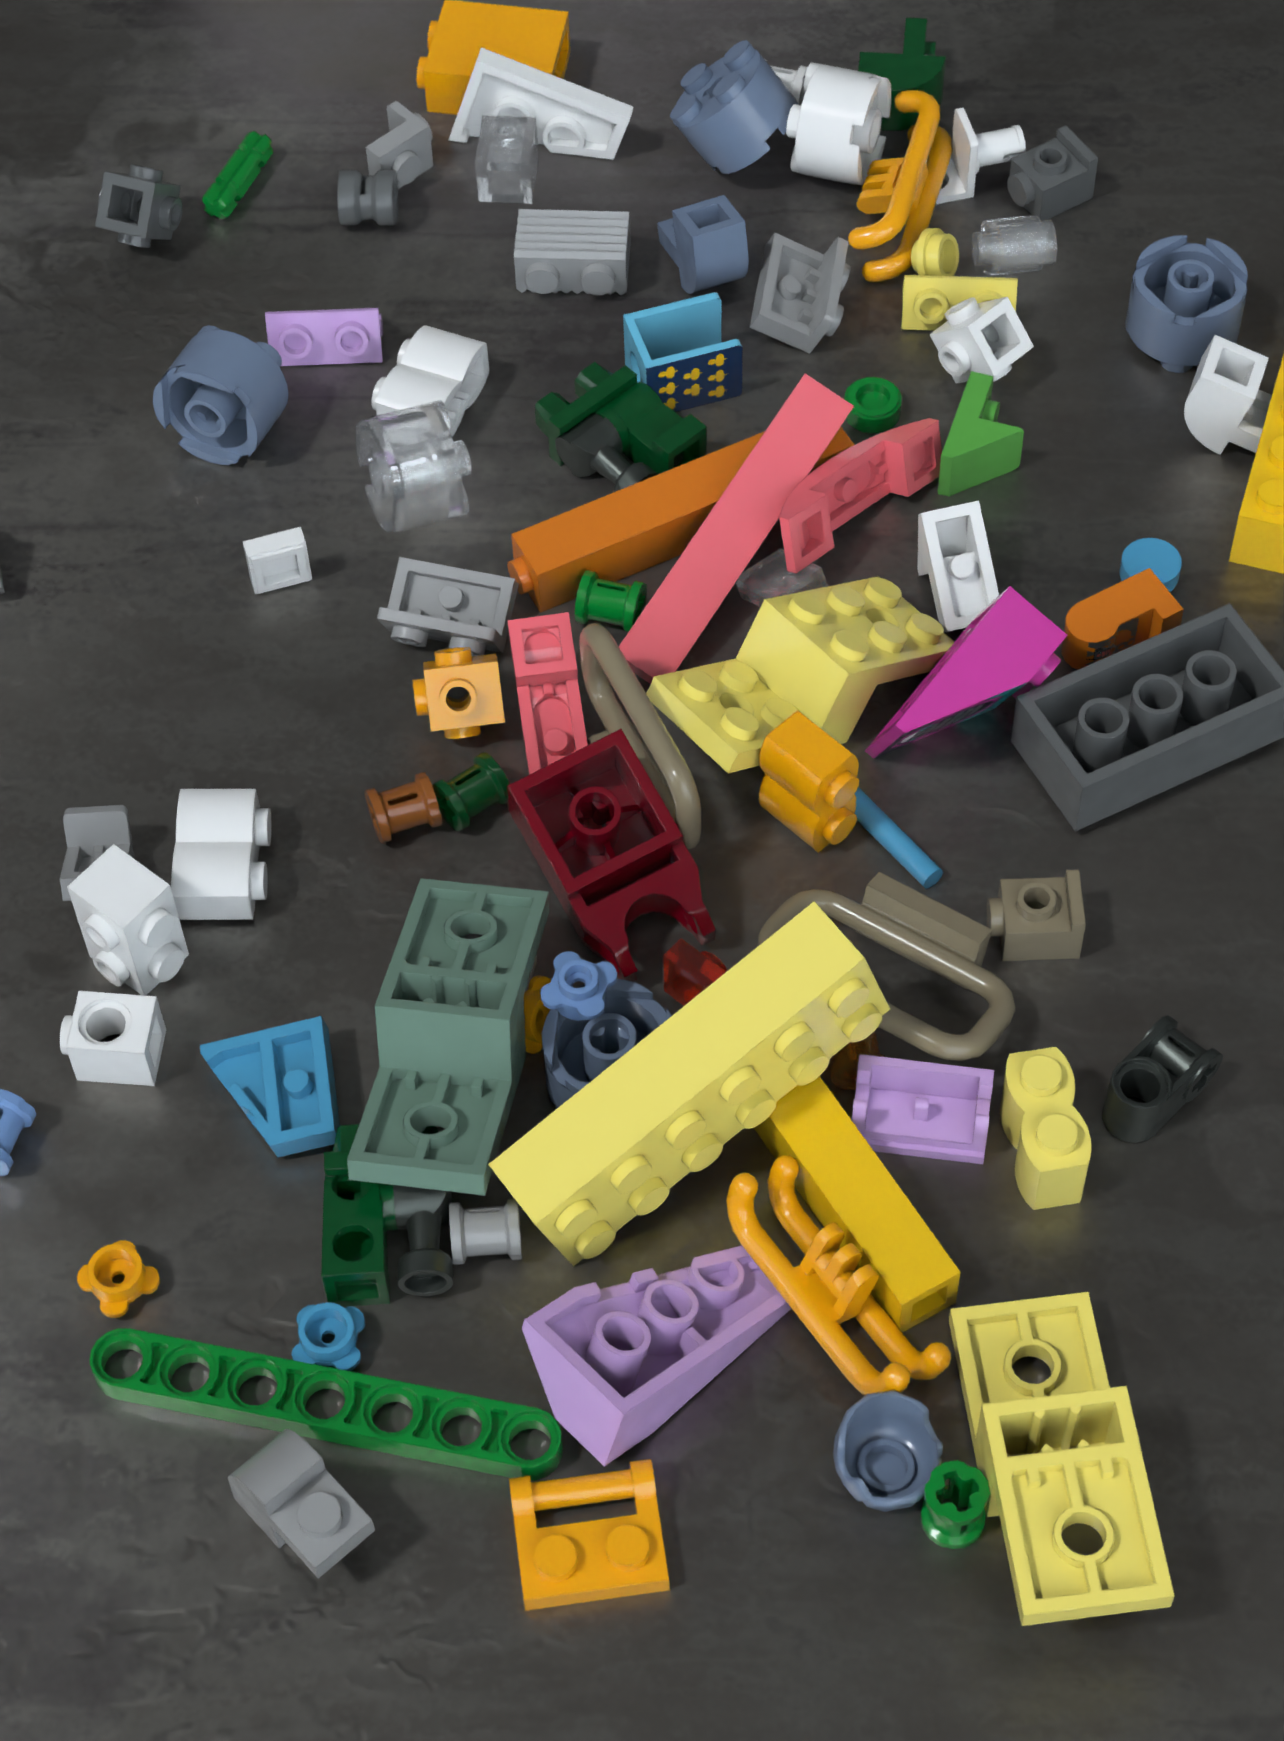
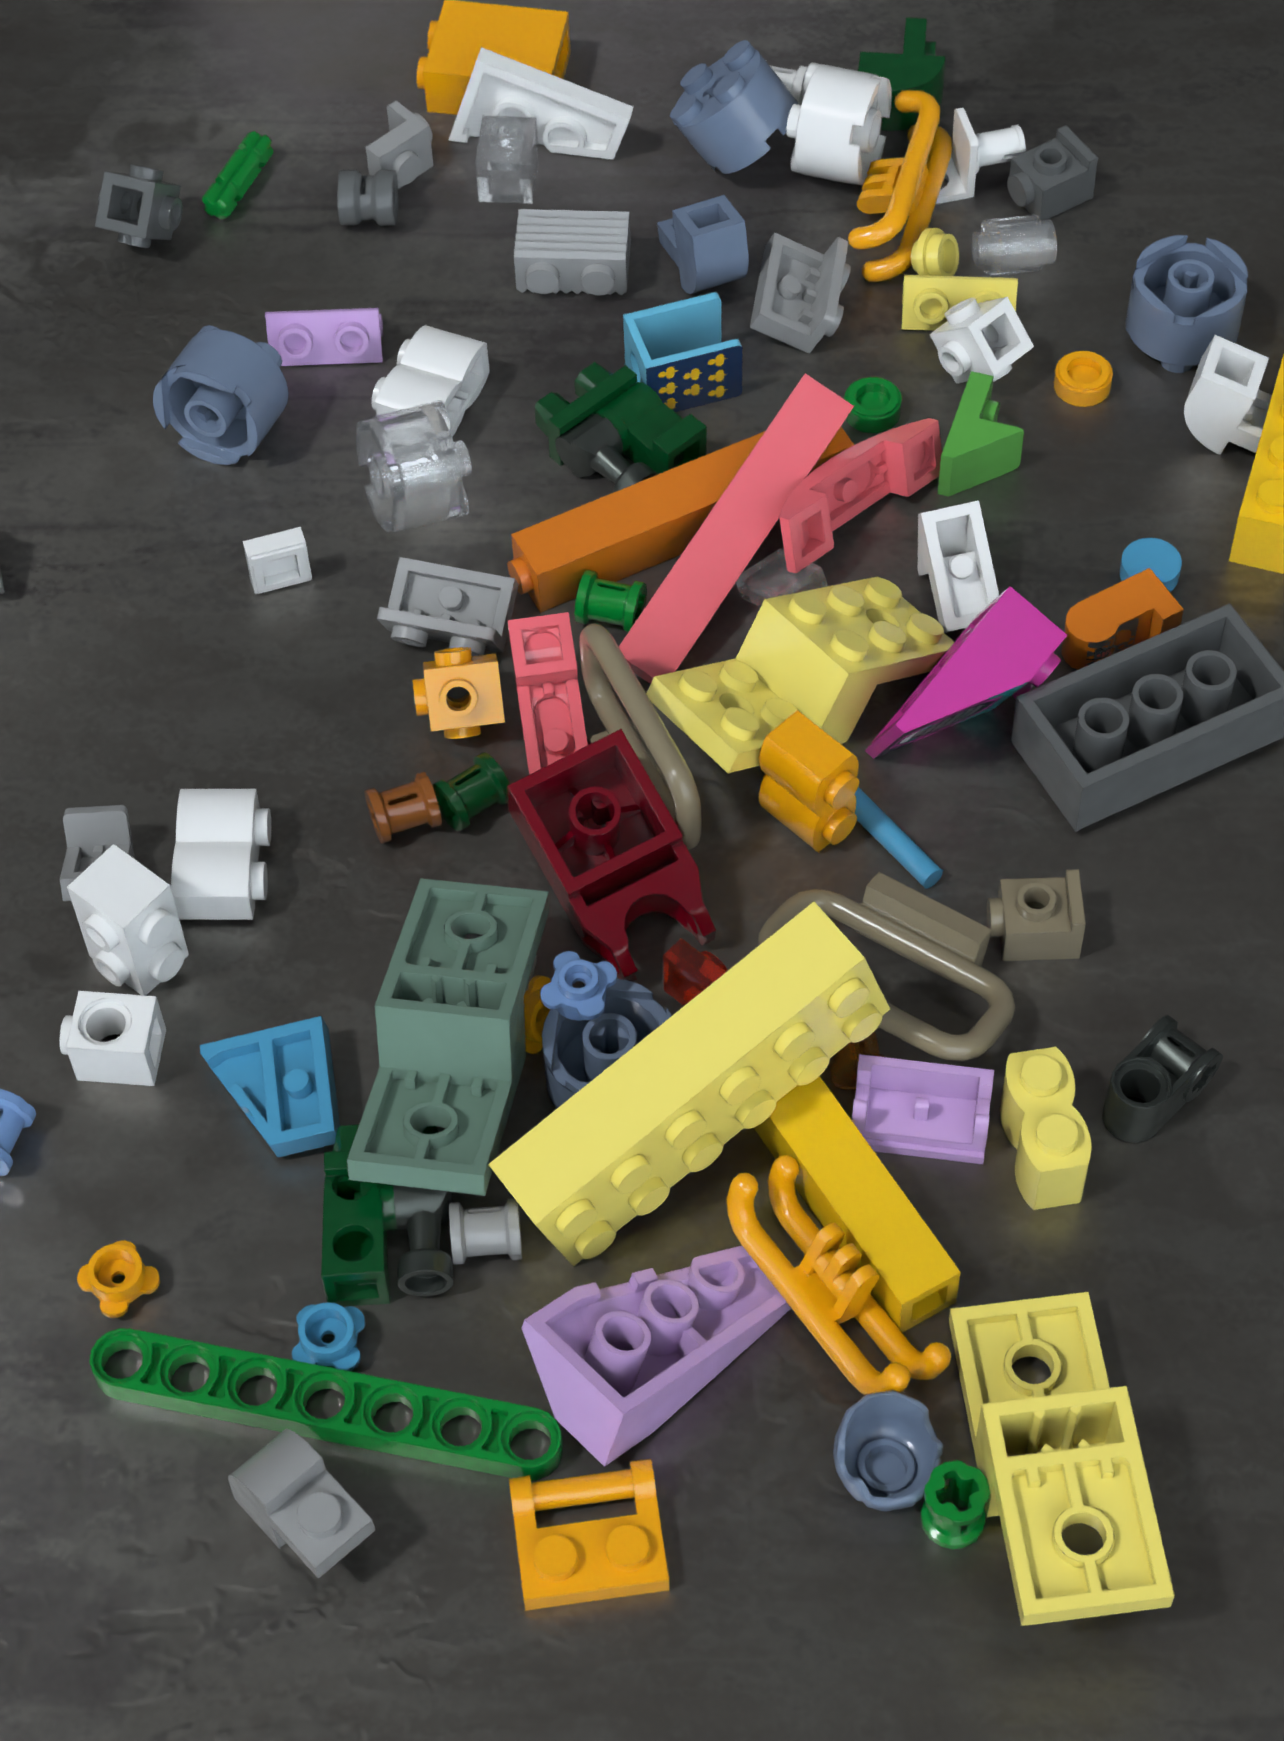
(1083, 378): none -> light orange tile

